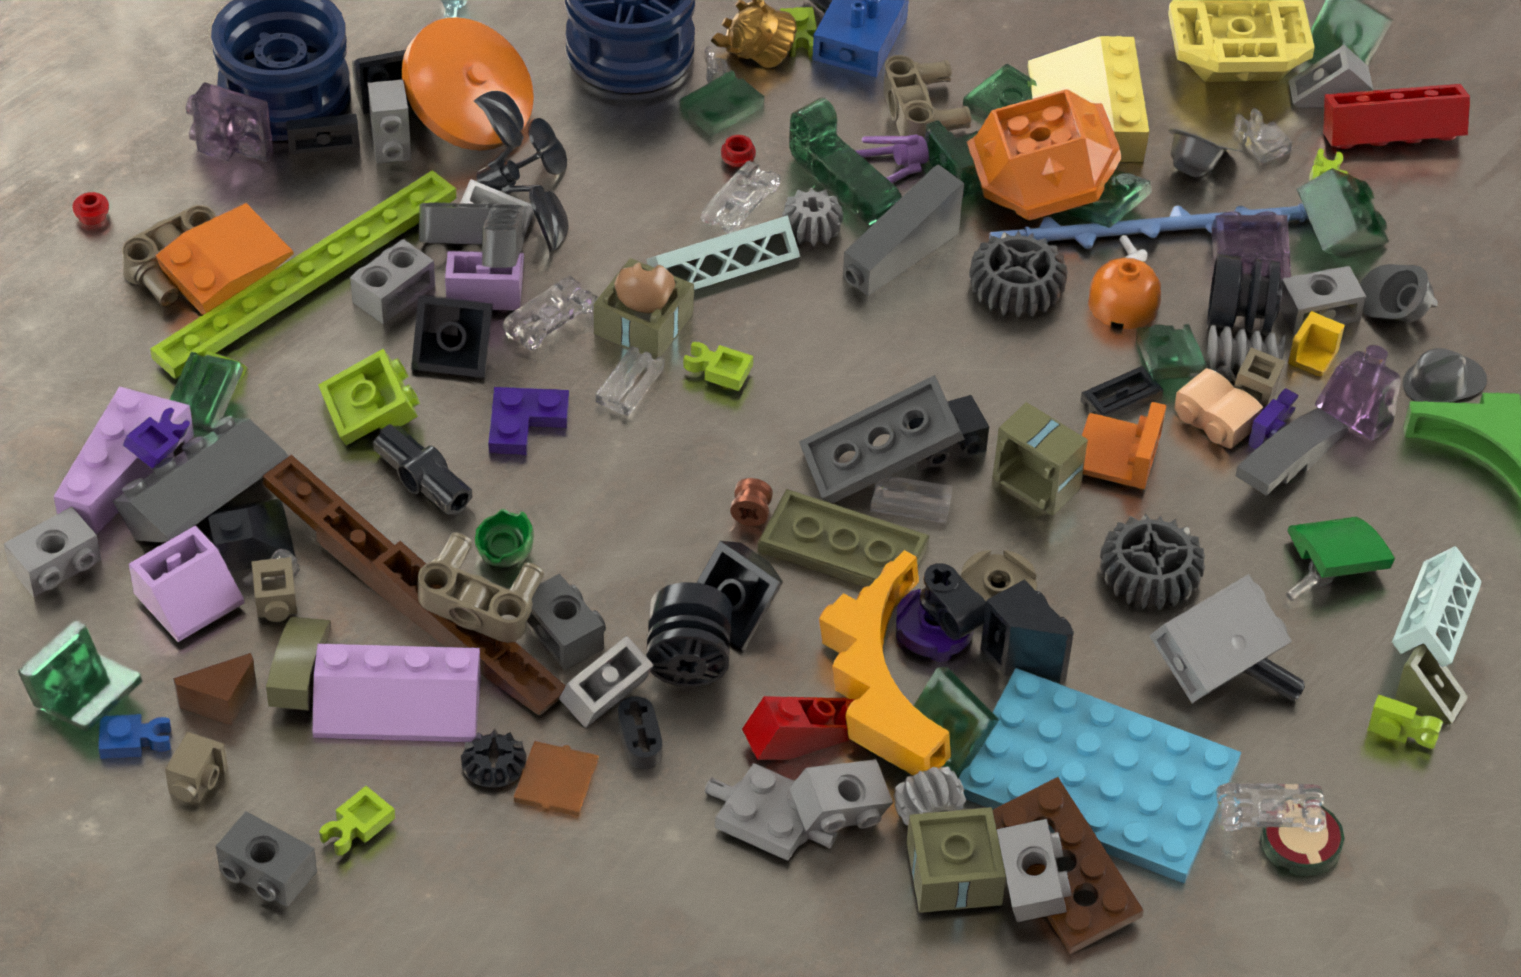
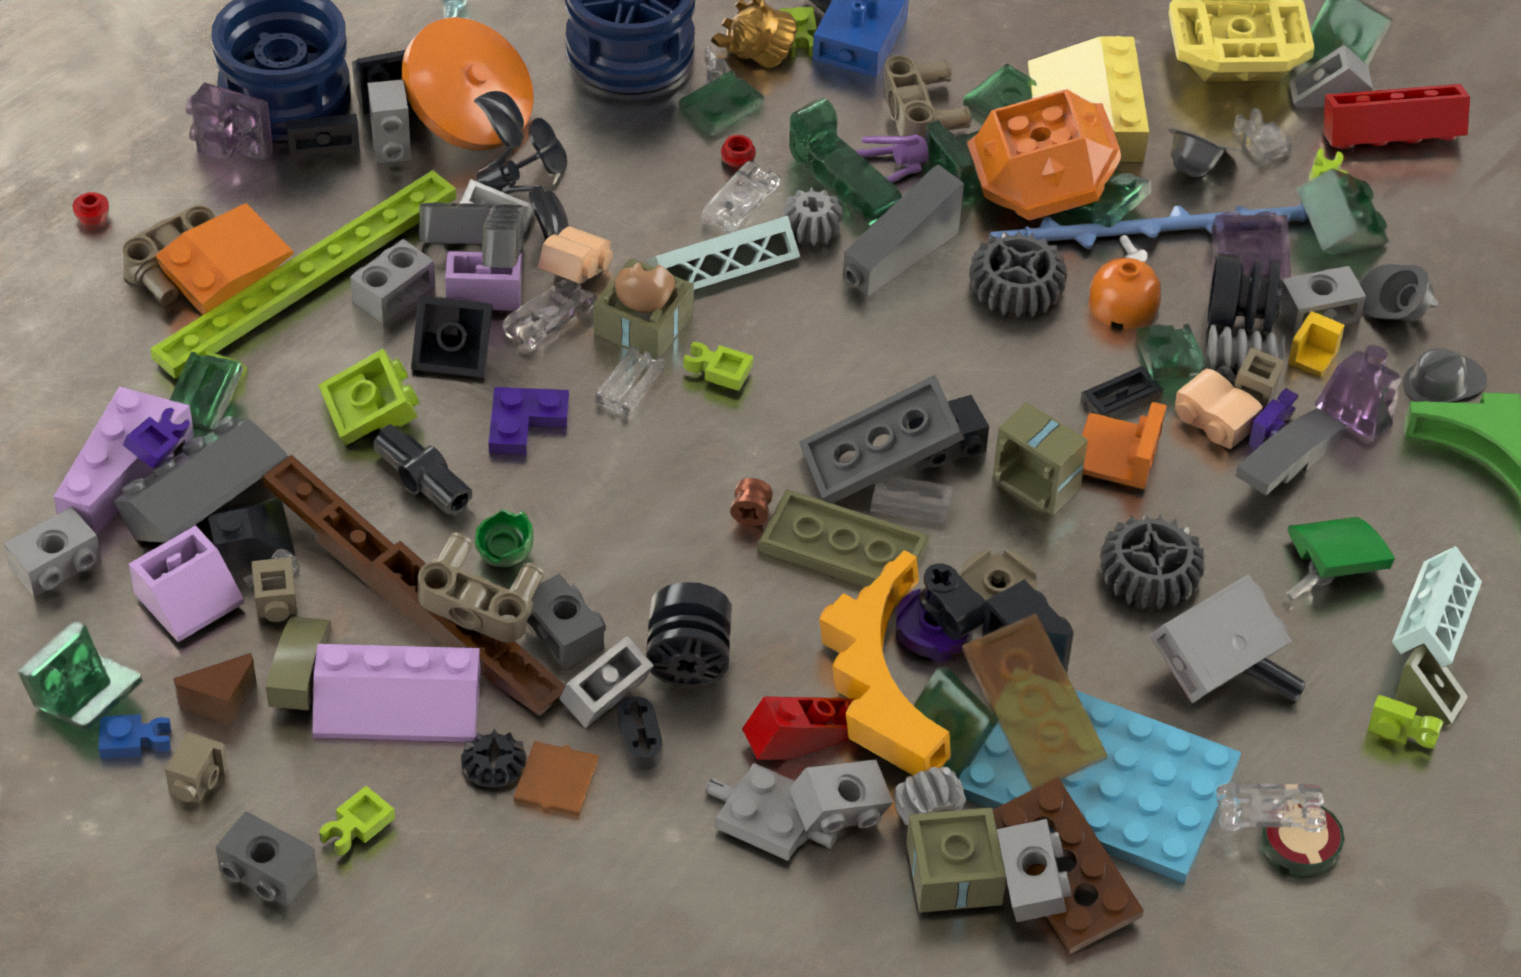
(575, 255): none -> light nougat brick
(747, 582): black slope -> none
(1034, 702): none -> clear orange tile

